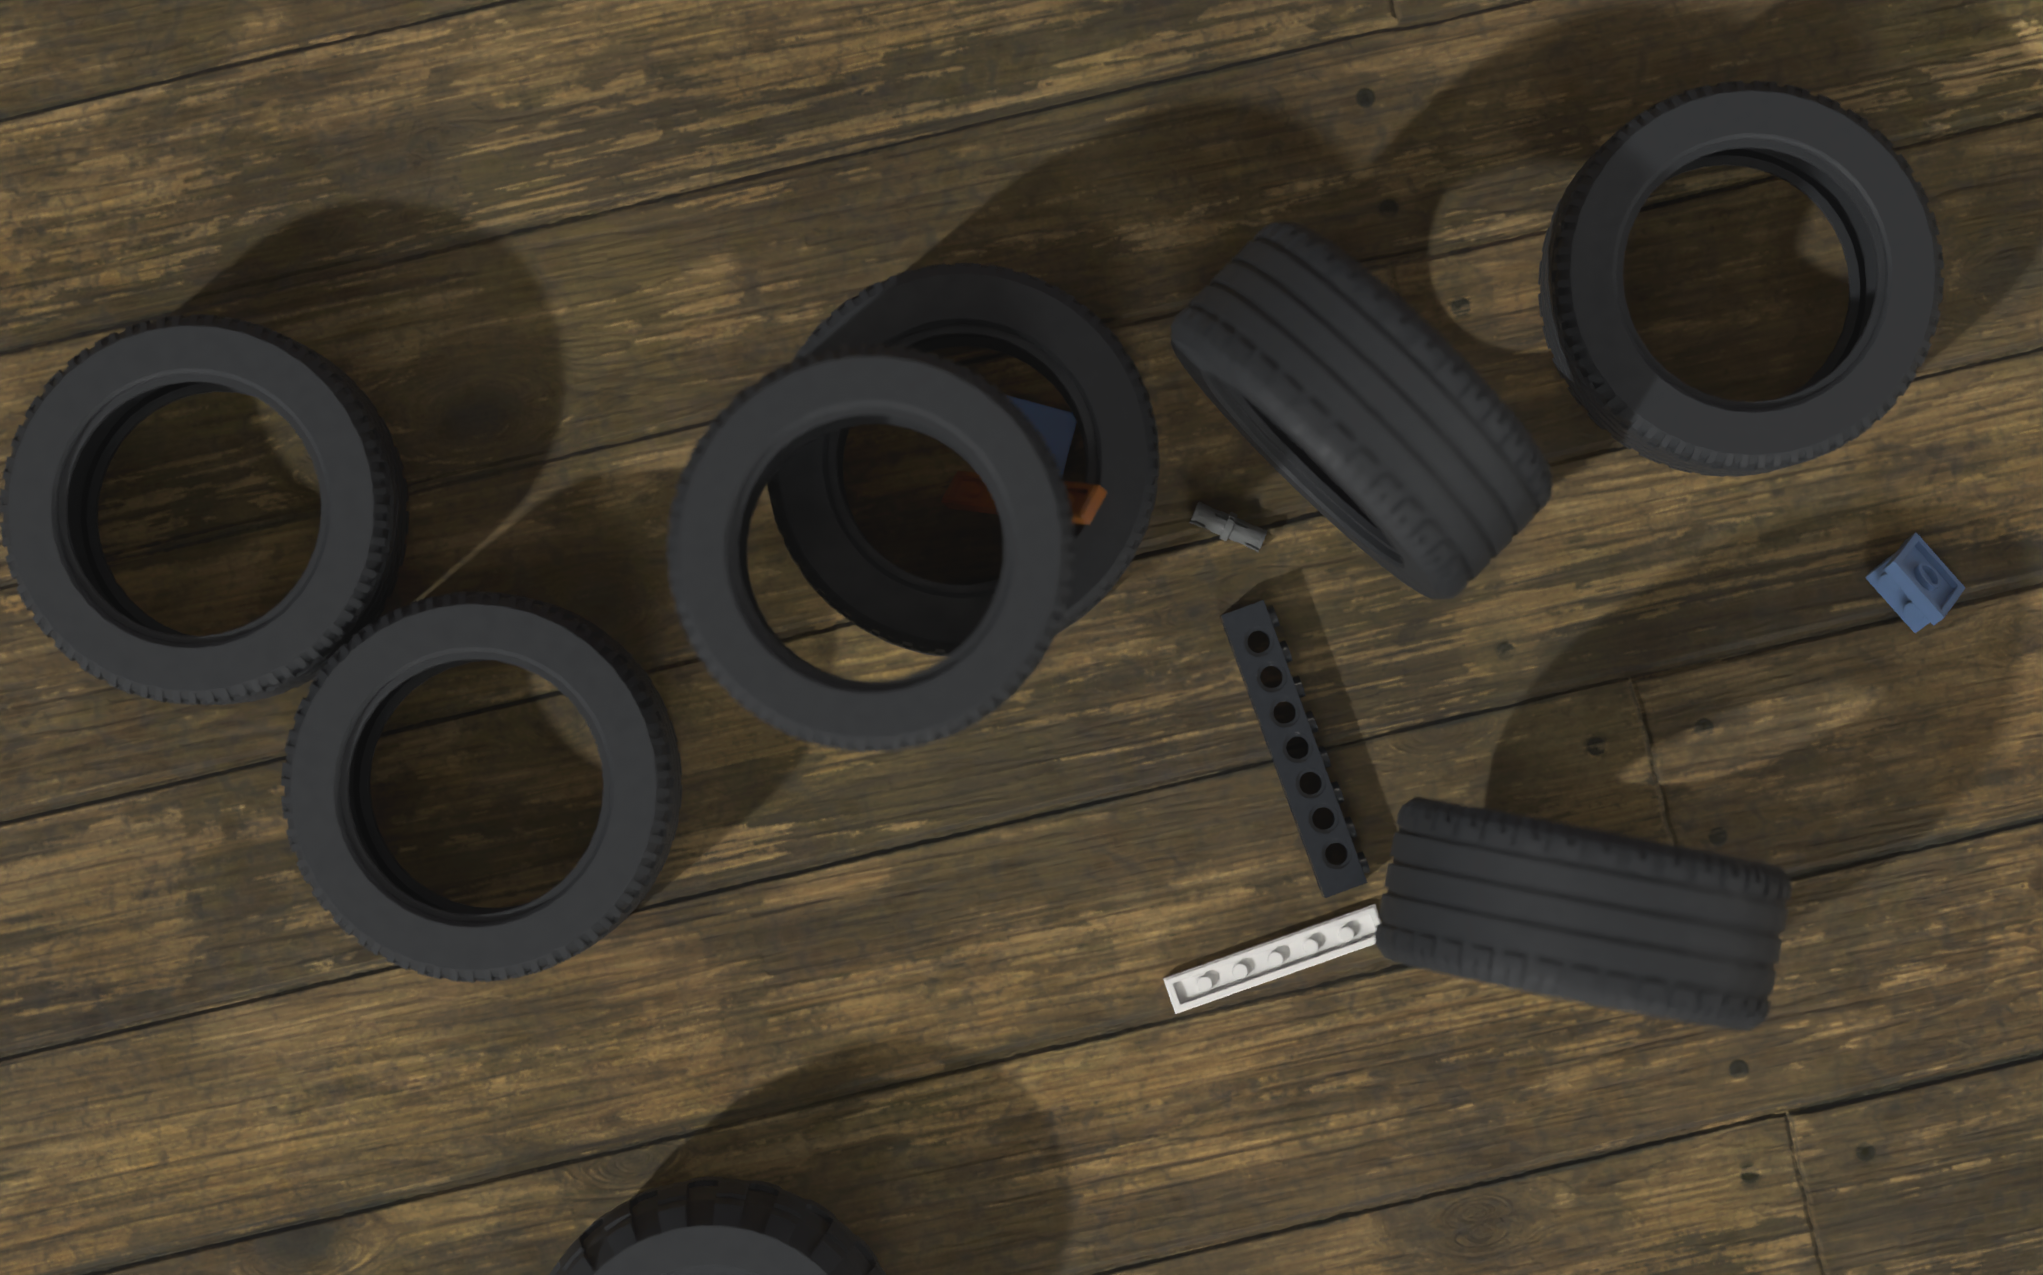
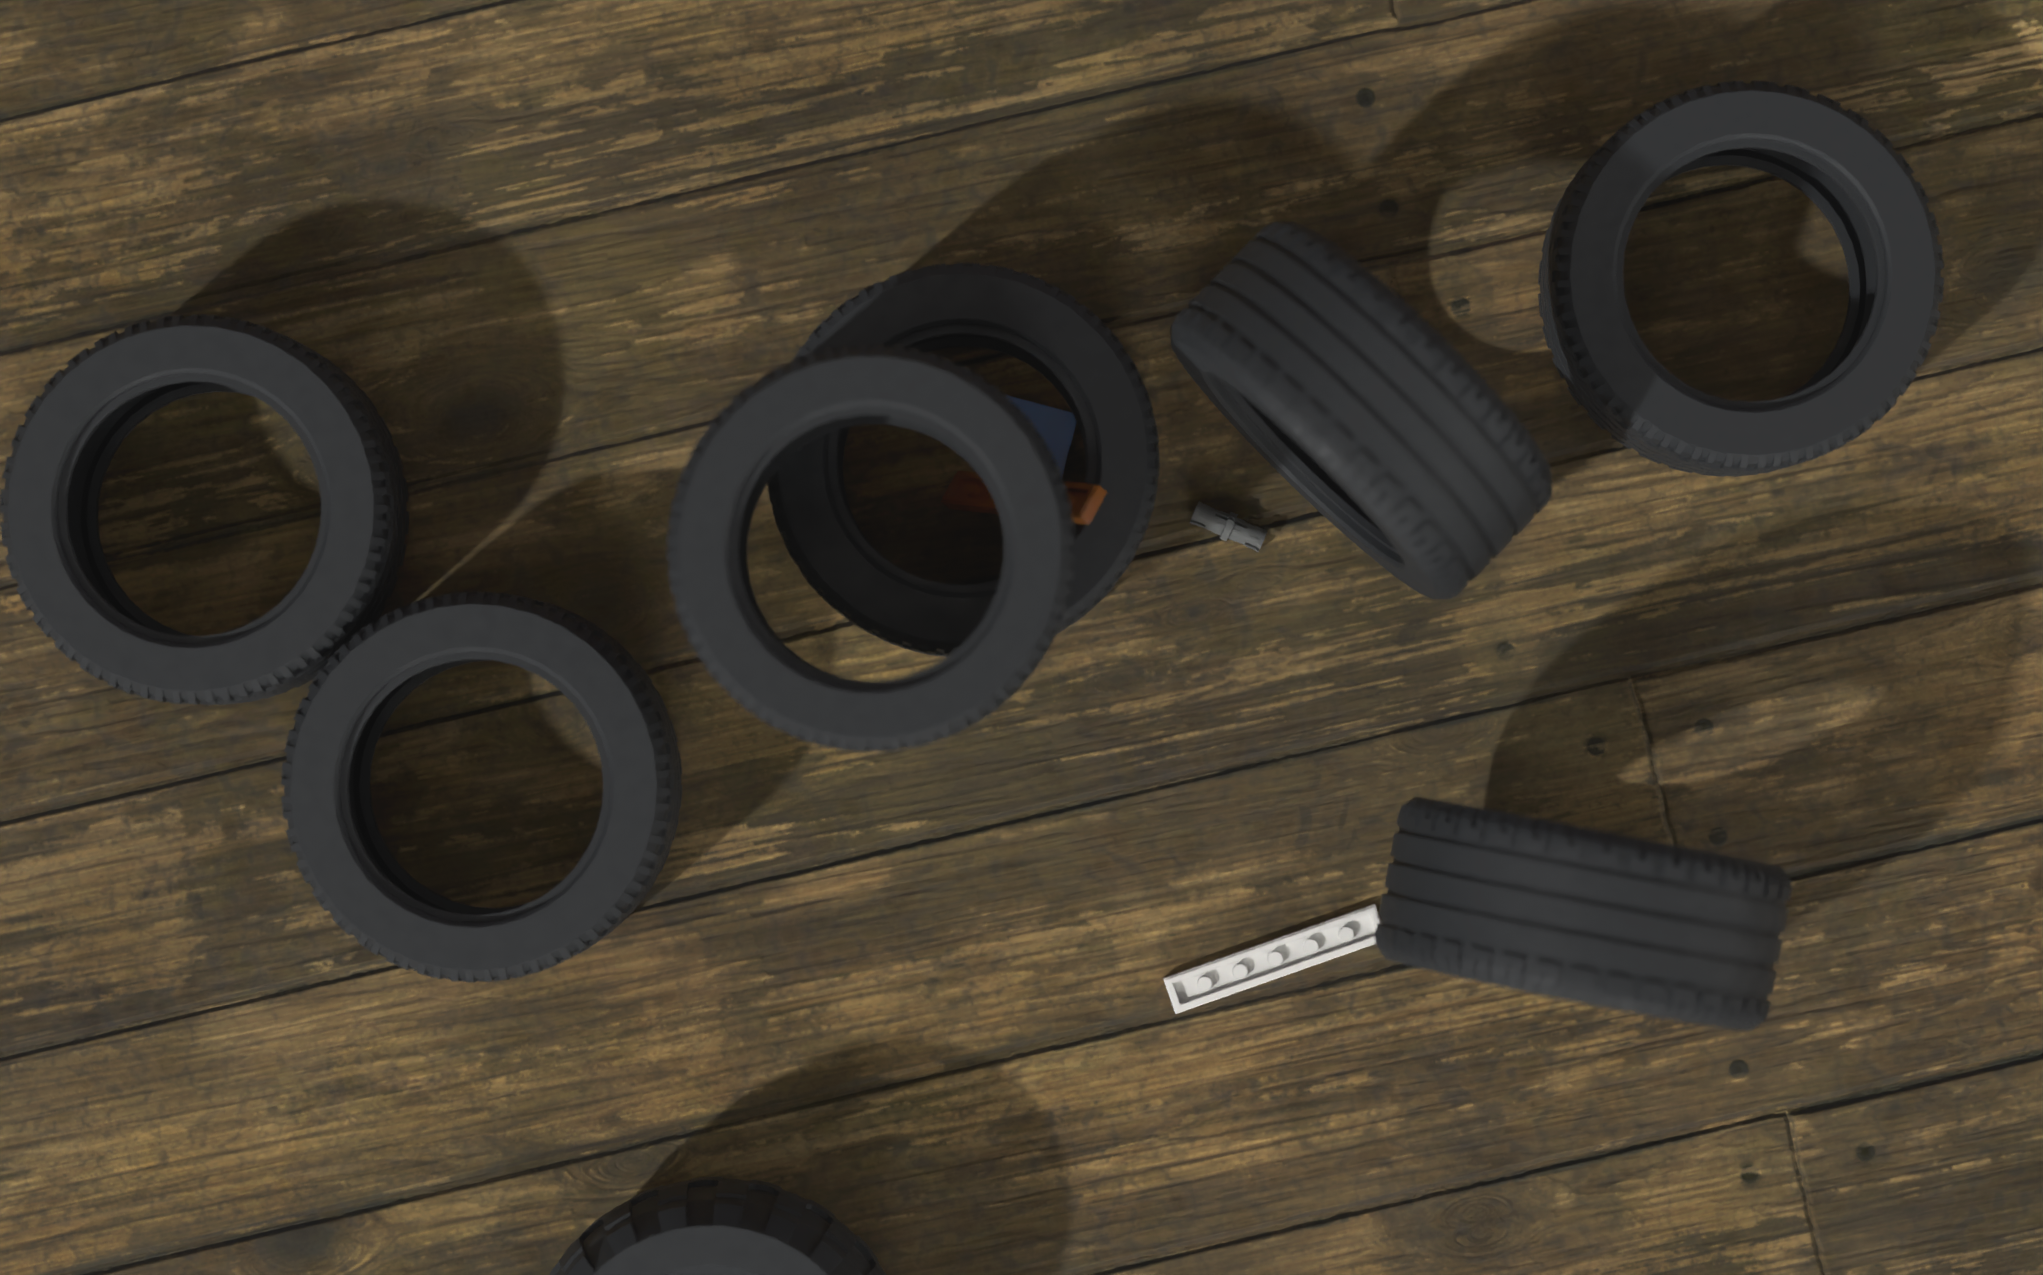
(1329, 877): black brick -> none
(1916, 584): medium blue bracket -> none

